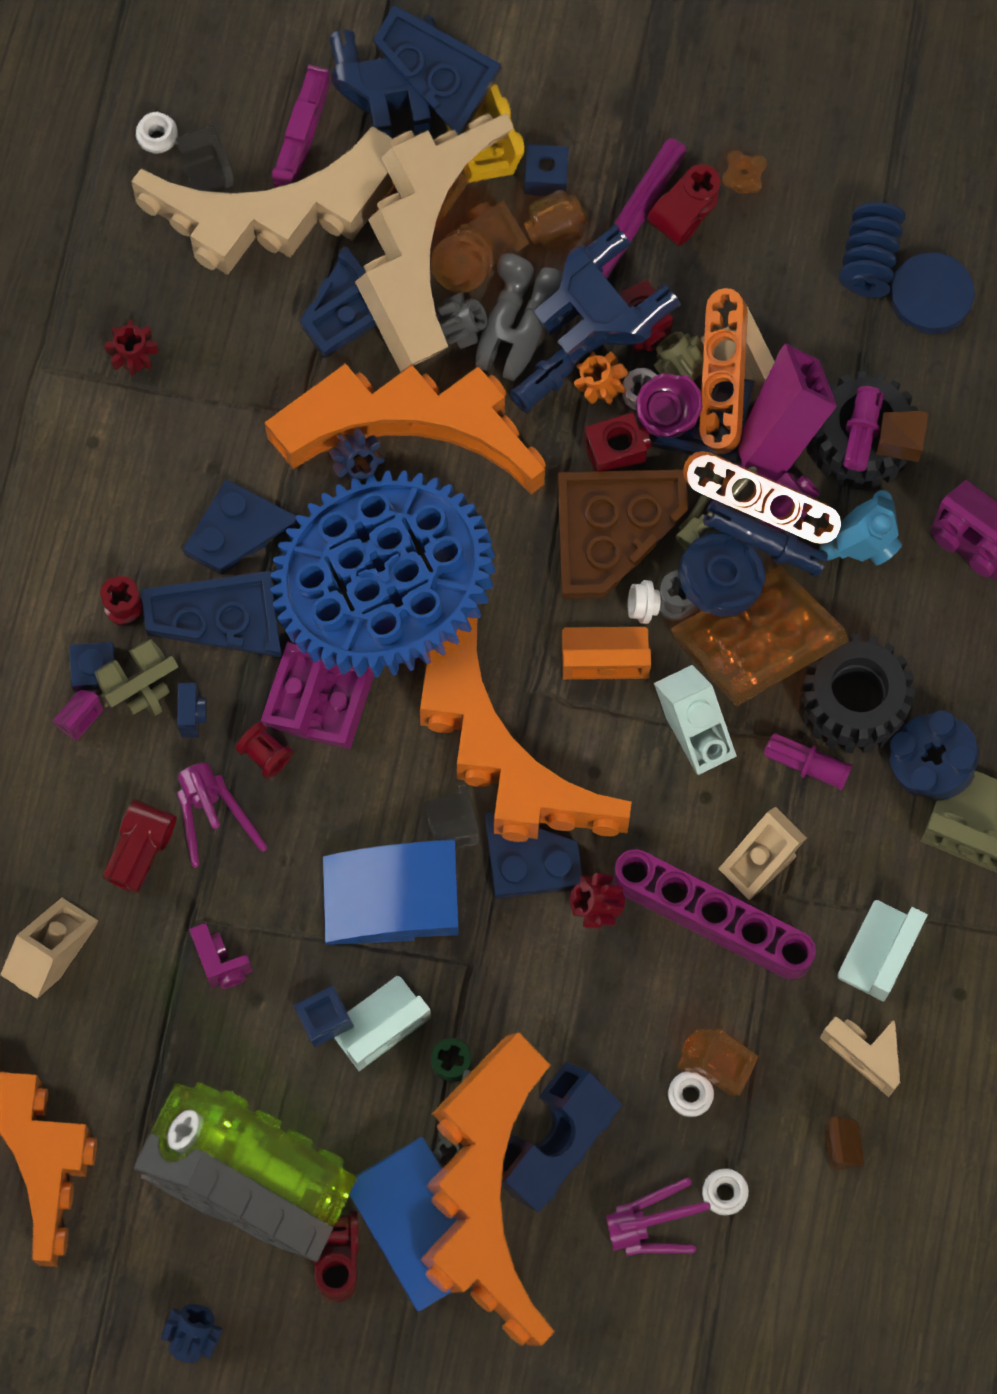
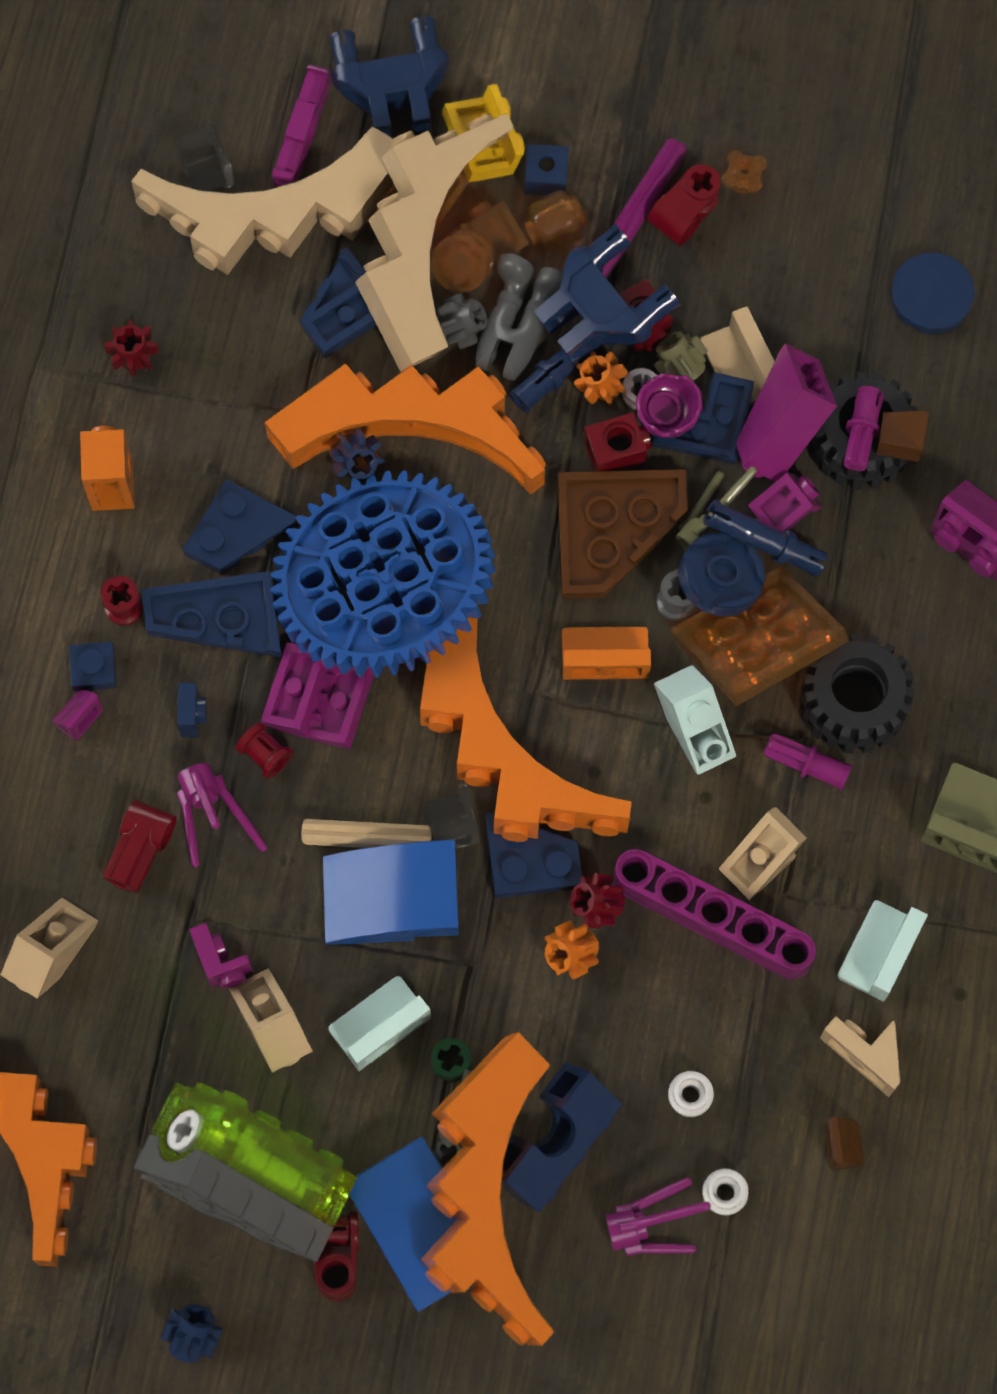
(107, 469): none -> orange brick
(152, 667): olive hips -> none
(156, 122): white plate -> none
(271, 1020): none -> tan slope
(323, 1016): dark blue tile -> none
(361, 833): none -> tan axle
(437, 66): dark blue wing -> none
(571, 949): none -> orange gear
(643, 601): white plate -> none
(718, 1059): clear orange bracket -> none
(729, 370): orange beam -> none
(764, 492): beam -> none
(867, 532): dark azure rock -> none
(871, 249): dark blue piece -> none
(939, 732): dark blue plate -> none

